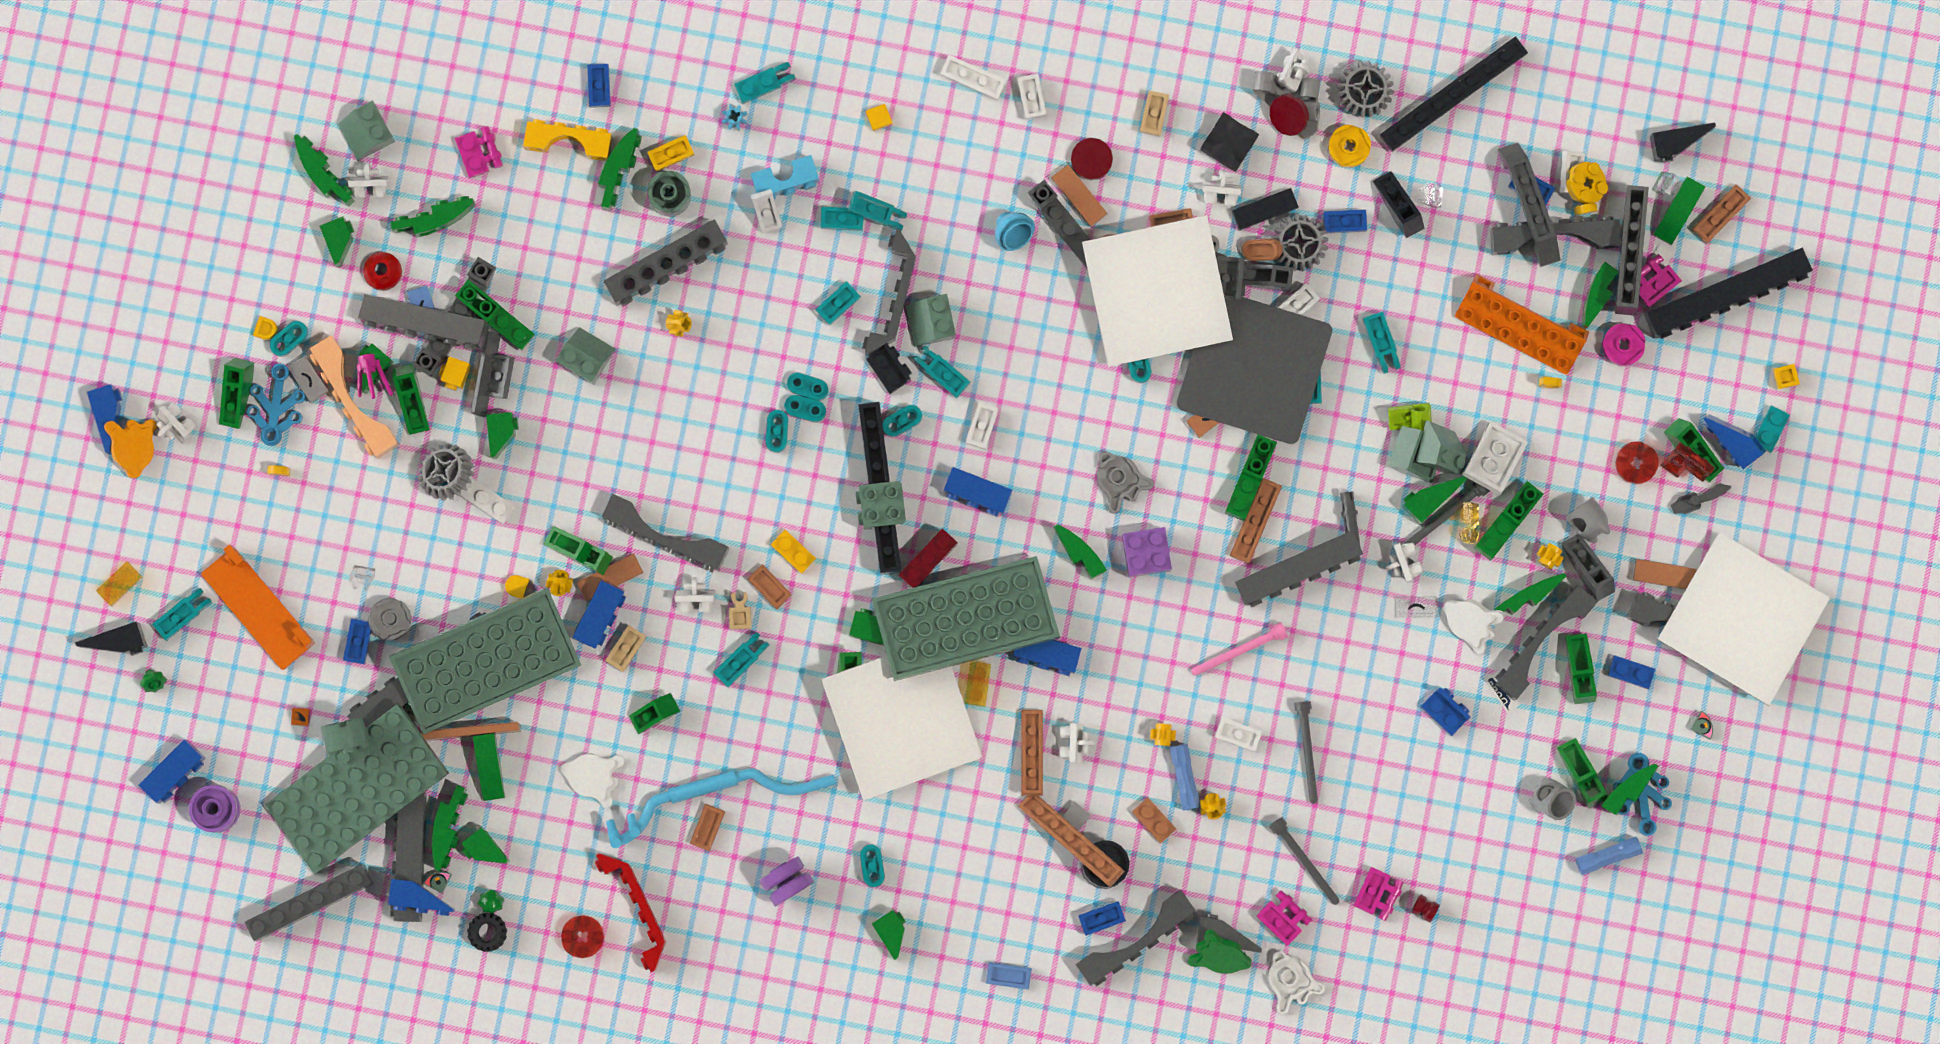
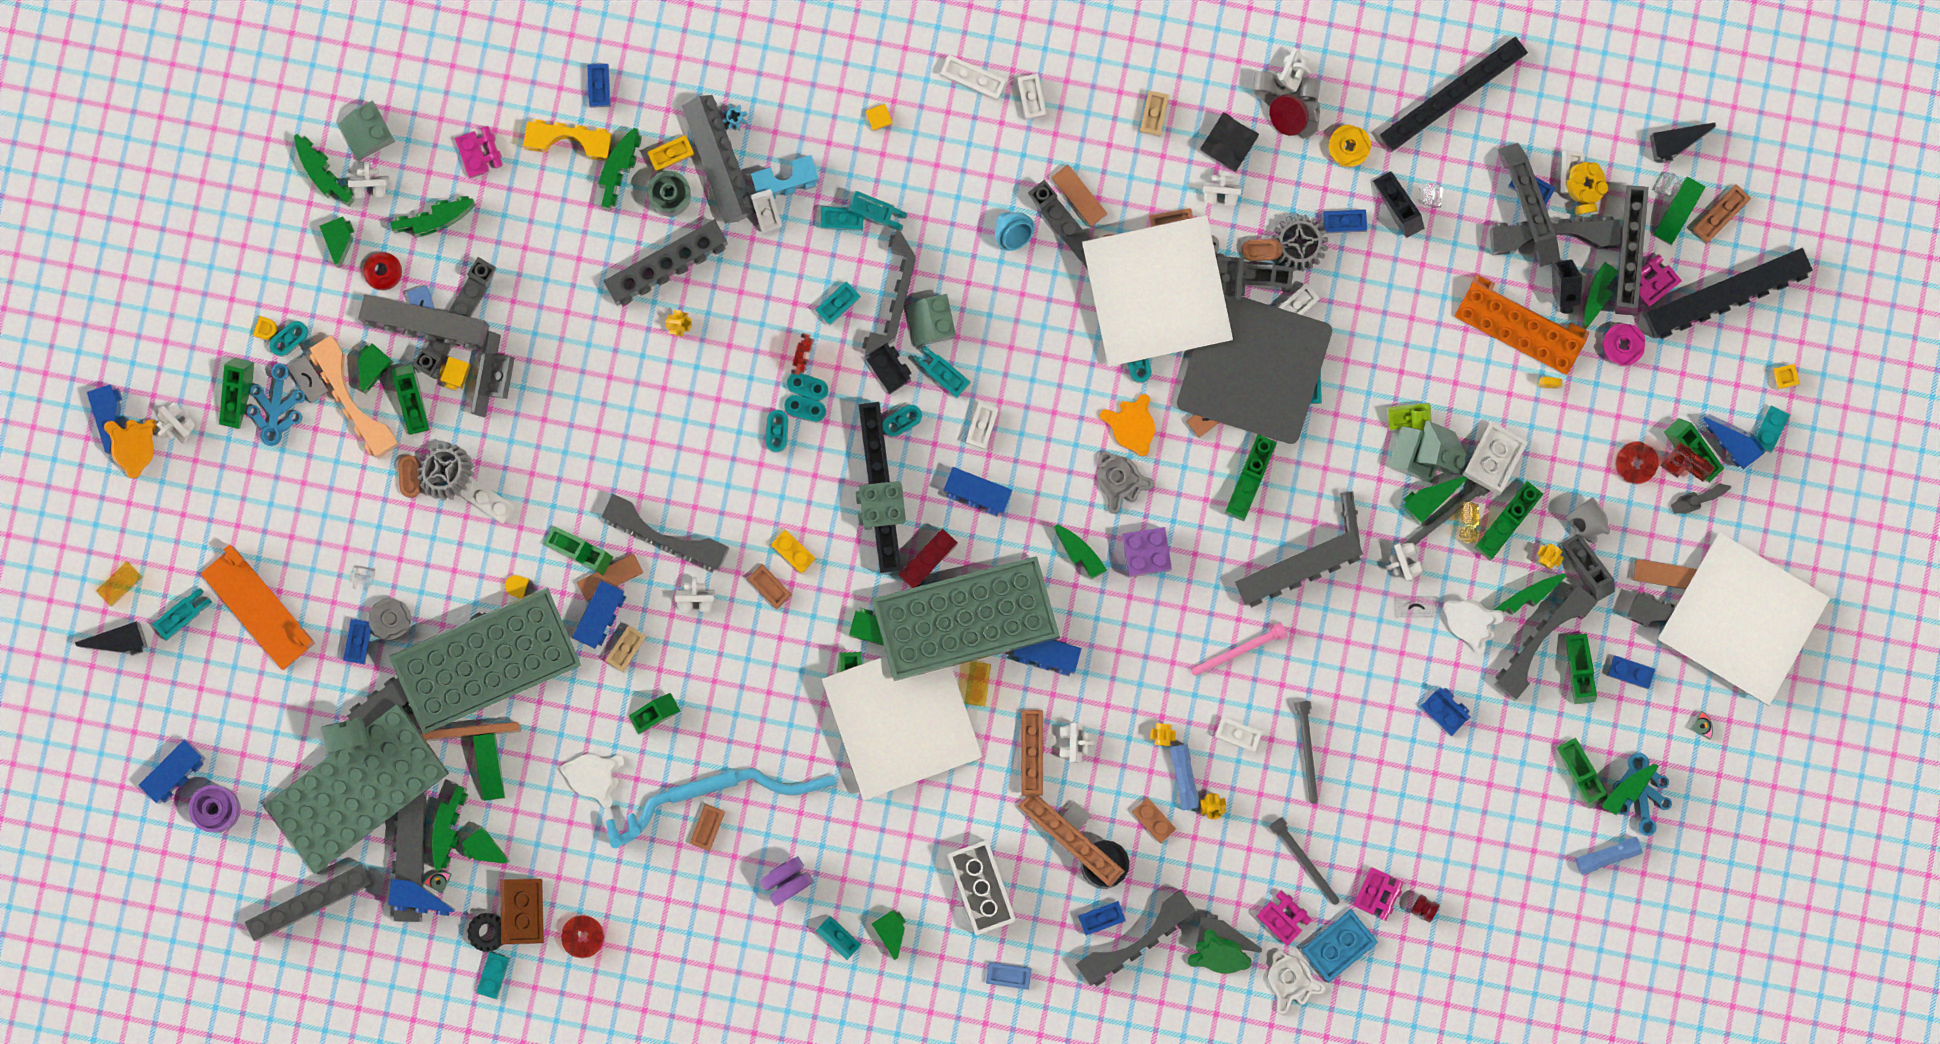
(153, 681): green piece -> none
(276, 470): yellow tile -> none
(300, 716): orange sticker -> none
(367, 364): dark pink plant -> none
(408, 475): none -> nougat tile
(491, 901): green piece -> none
(493, 975): none -> teal plate
(494, 315): green slope -> none
(501, 431): green slope -> none
(521, 911): none -> dark orange plate
(559, 583): yellow gear -> none
(585, 355): sand green slope -> none
(652, 956): red slope -> none
(718, 159): none -> dark grey brick
(739, 661): teal hinge -> none
(740, 615): tan plate -> none
(762, 83): teal hinge -> none
(800, 354): none -> clear red plate
(838, 937): none -> teal plate
(872, 865): teal plate -> none
(981, 887): none -> white brick
(1091, 159): dark red tile -> none
(1133, 425): none -> light orange tile
(1255, 521): nougat tile -> none
(1265, 209): black tile -> none
(1339, 945): none -> dark azure tile
(1356, 88): light grey gear -> none
(1381, 340): teal hinge -> none
(1508, 704): sticker -> none
(1553, 799): light grey piece -> none
(1566, 285): none -> black torso

